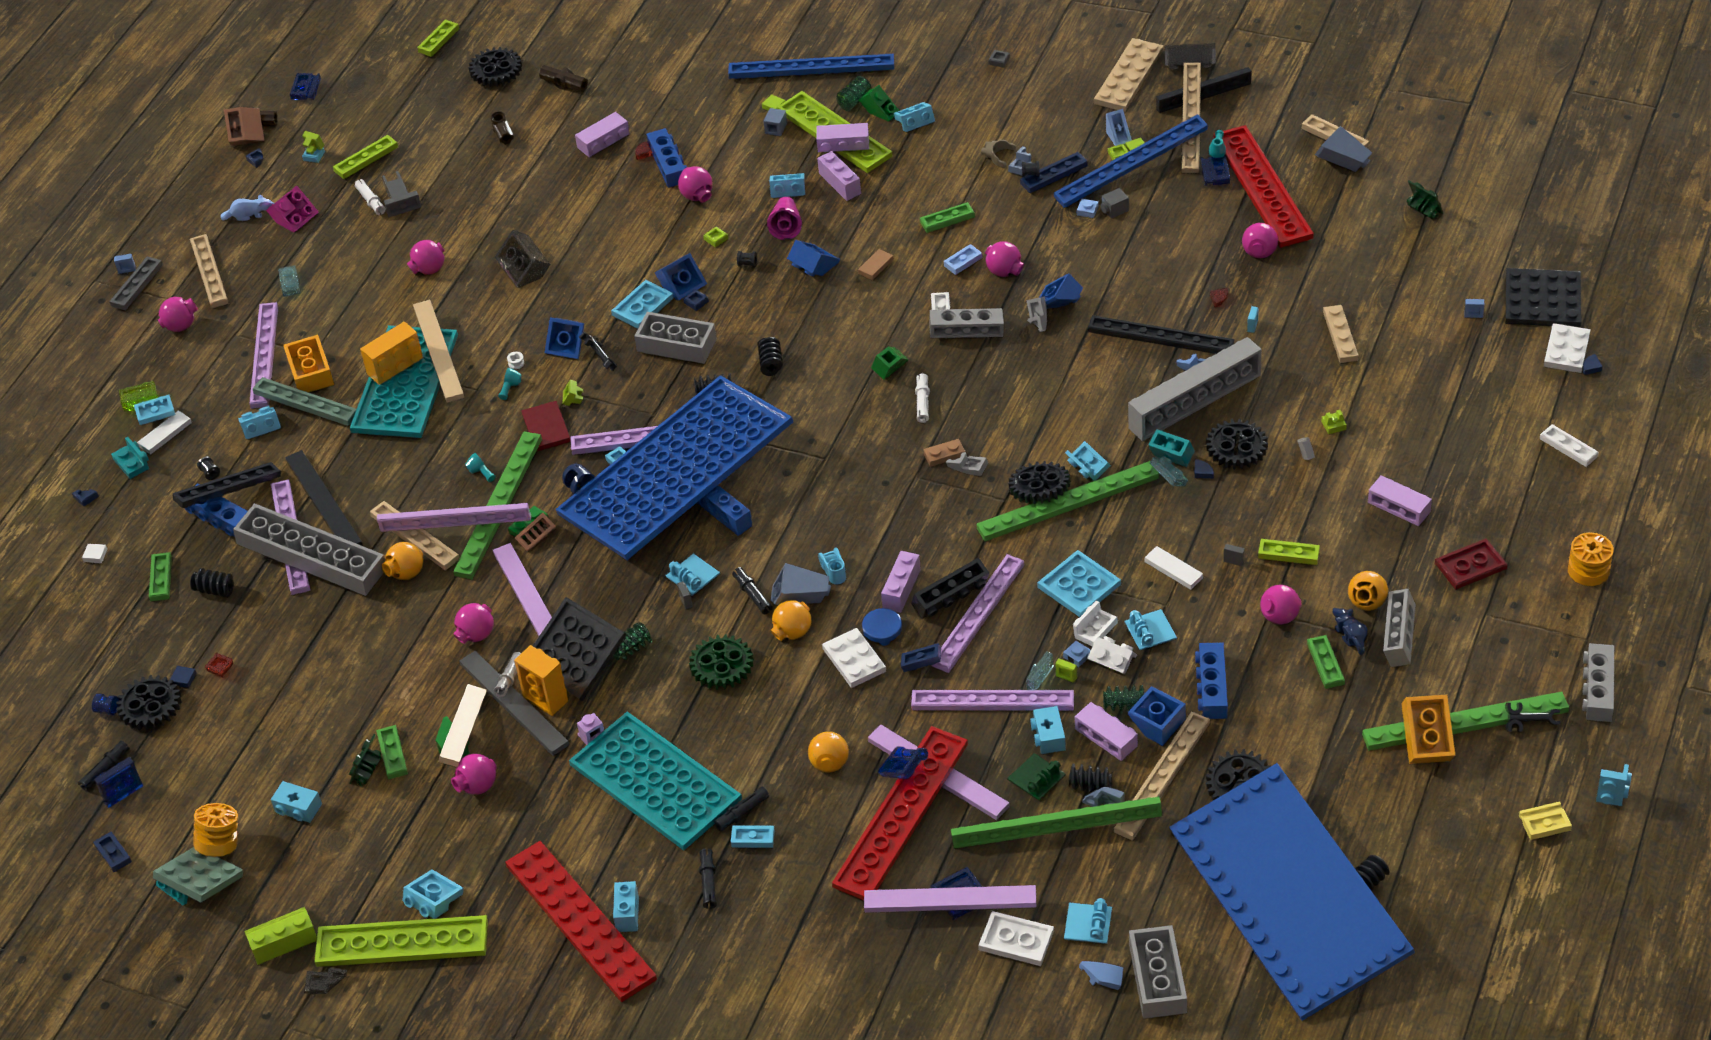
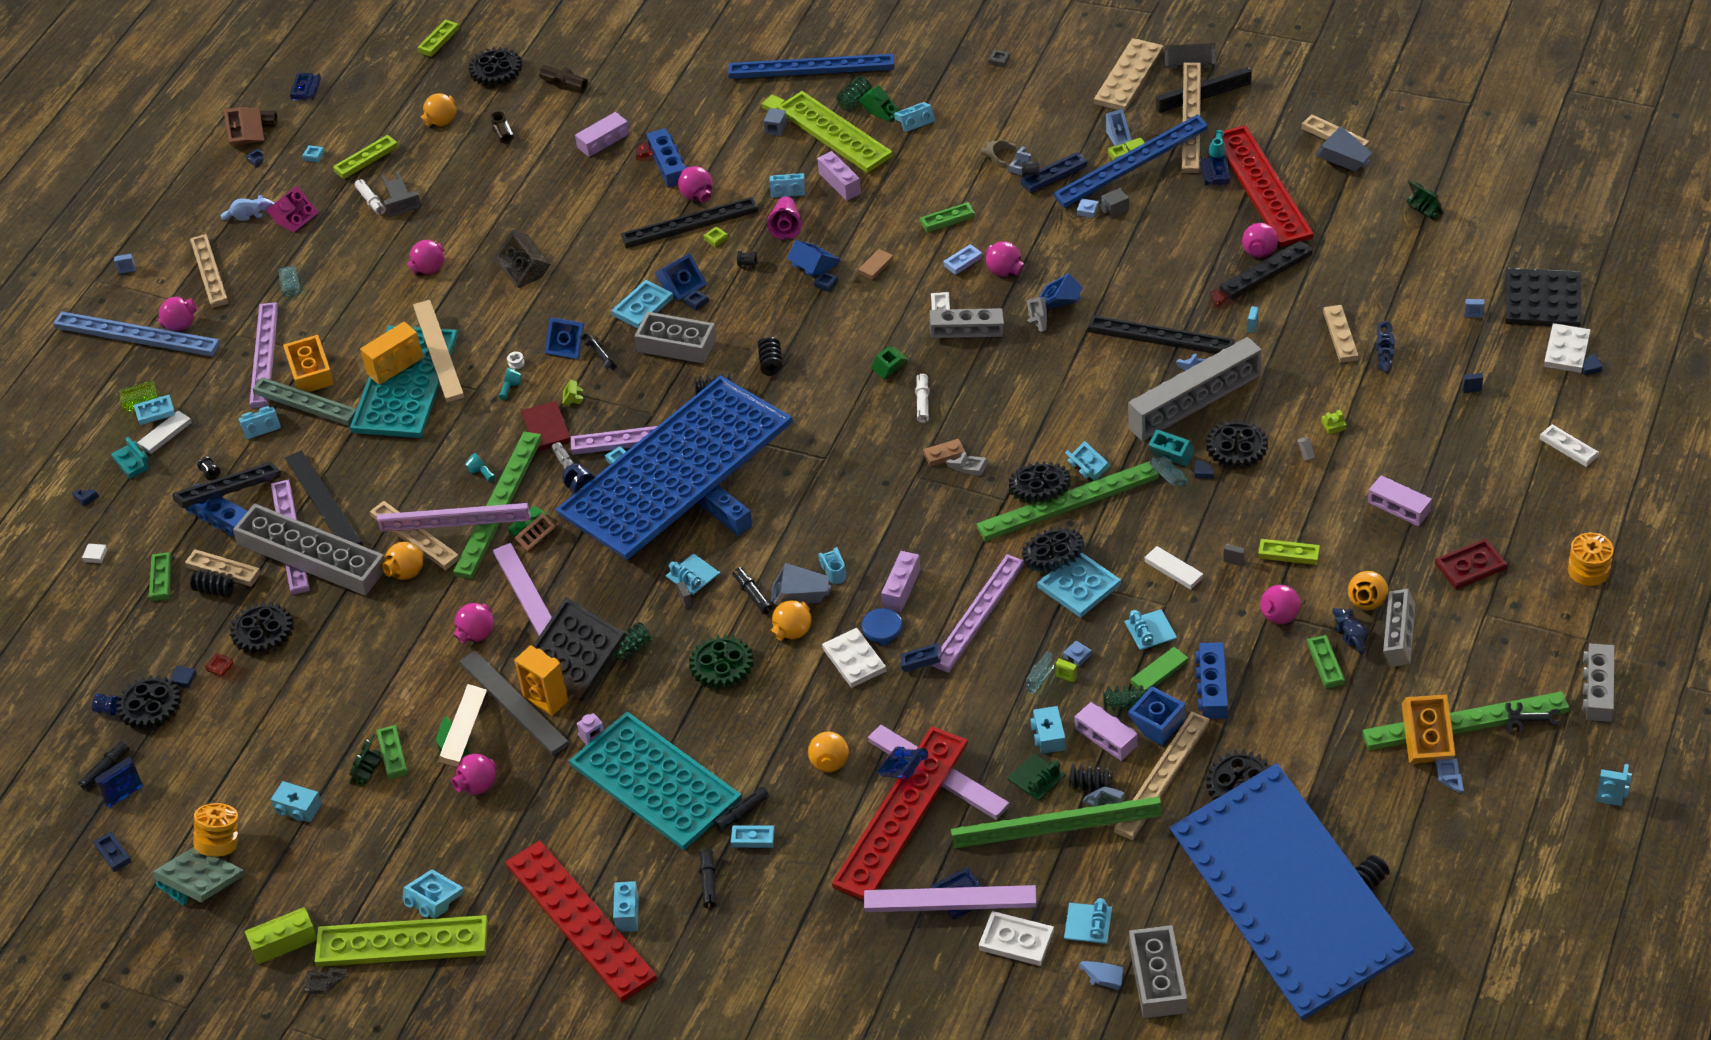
(136, 283): dark grey plate -> none
(137, 334): none -> medium blue plate
(241, 572): none -> tan plate
(249, 635): none -> black gear
(312, 142): lime tile -> none
(439, 110): none -> light orange brick
(507, 678): light grey pin -> none
(562, 455): none -> light grey axle
(689, 222): none -> black tile
(826, 281): none -> dark blue tile
(842, 137): lavender brick -> none
(949, 588): black brick -> none
(991, 699): lavender tile -> none
(1066, 546): none -> black gear
(1093, 624): white bracket -> none
(1111, 655): white bracket -> none
(1160, 669): none -> bright green tile
(1266, 269): none -> black plate
(1385, 346): none -> dark blue animal
(1449, 775): none -> medium blue slope
(1472, 382): none -> dark blue tile
(1545, 820): light yellow plate -> none

